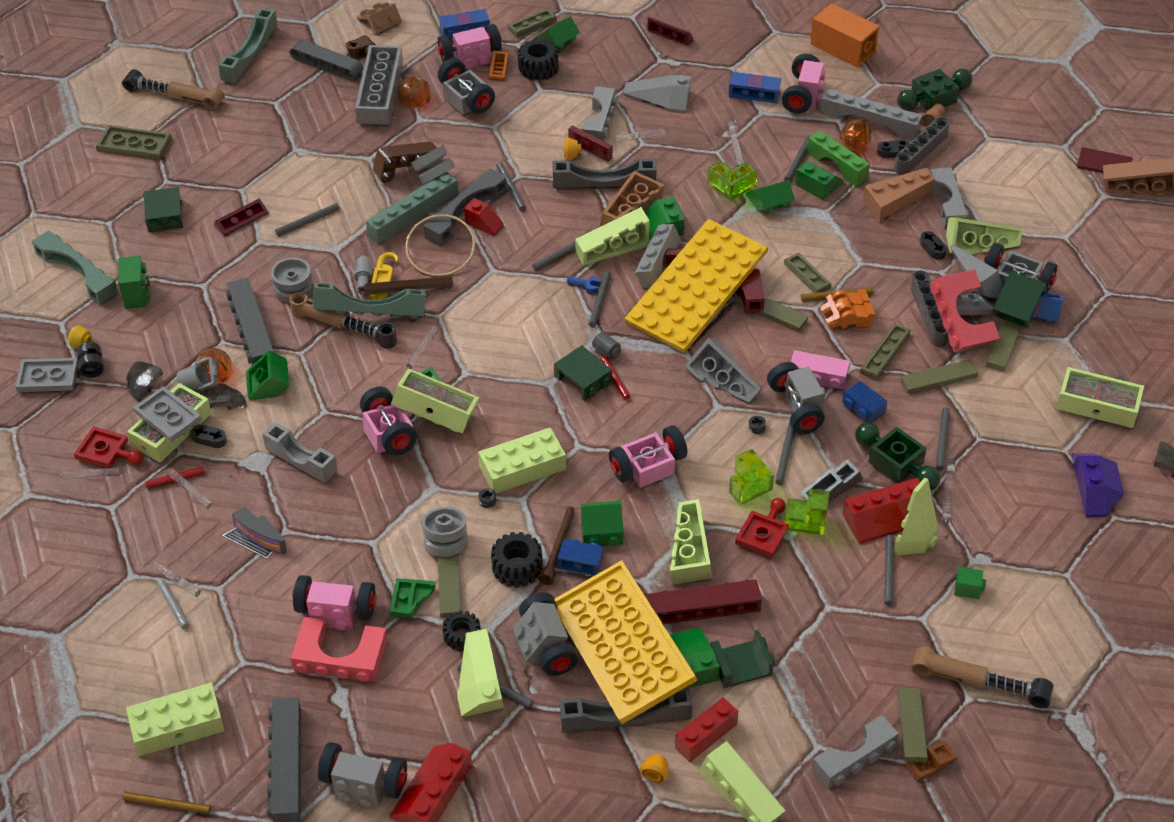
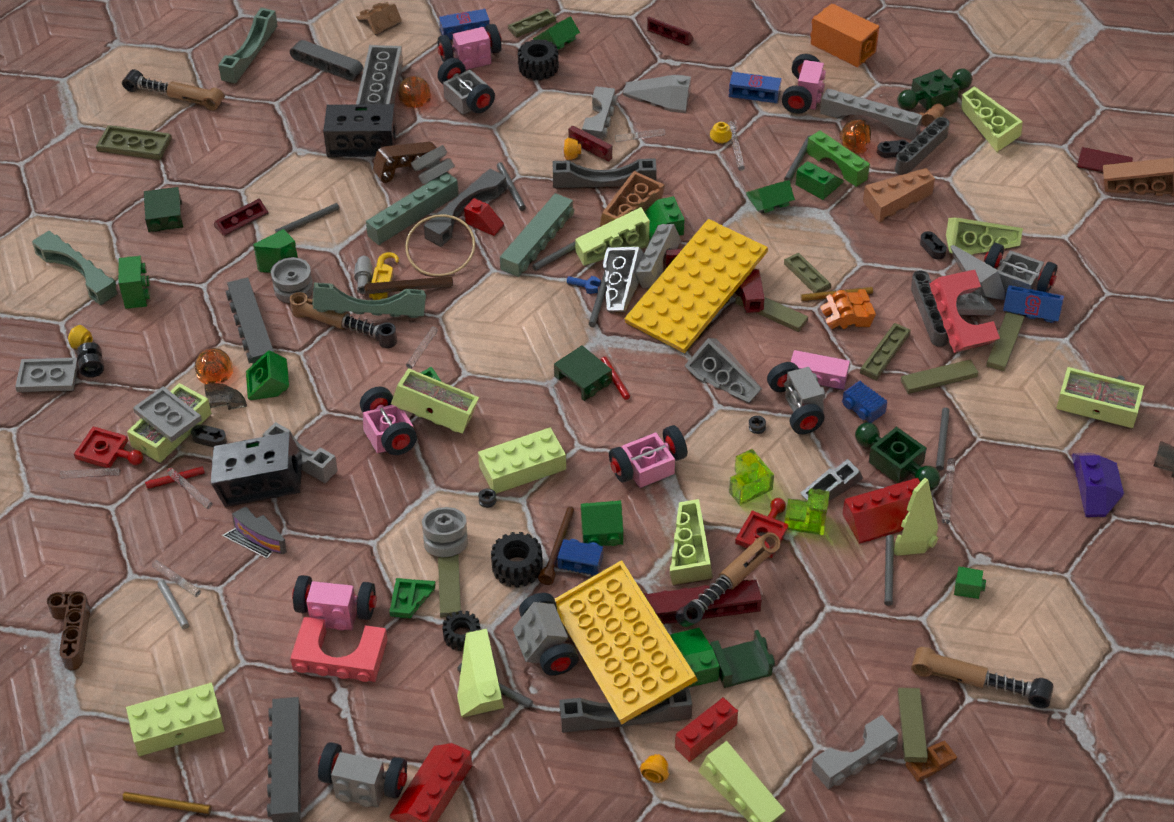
(75, 611): none -> reddish brown beam
(140, 378): clear smoke brick -> none
(196, 376): light grey piece -> none
(256, 469): none -> black piece
(273, 249): none -> green slope
(359, 47): reddish brown piece -> none
(359, 129): none -> black piece
(499, 56): orange slope -> none
(536, 235): none -> sand green brick
(606, 345): dark grey brick -> none
(620, 275): none -> light grey wedge
(721, 133): none -> yellow cone
(729, 578): none -> piece
(732, 181): clear neon green brick -> none
(785, 455): dark grey bar -> none
(946, 186): light grey arch -> none
(991, 119): none -> yellowish green wedge
(1019, 298): dark green panel -> none

